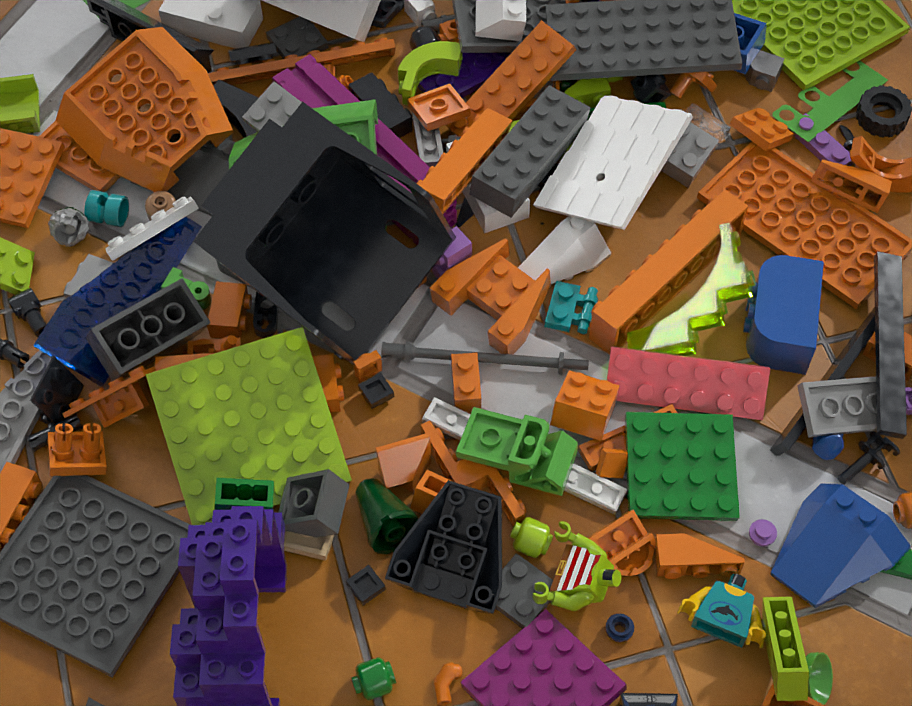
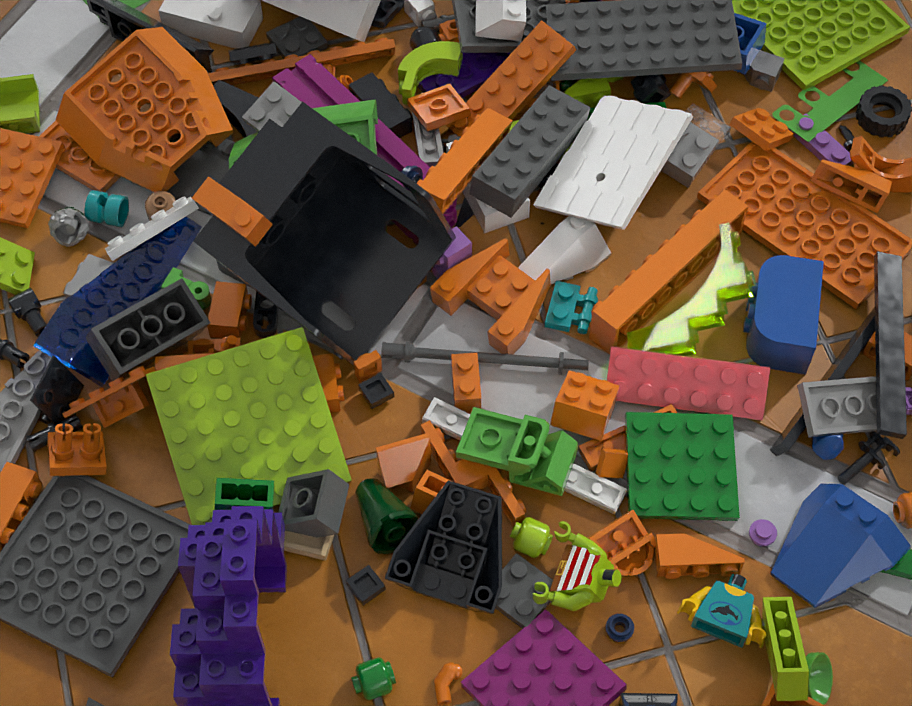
(232, 211): none -> orange slope
(414, 173): none -> dark blue plate

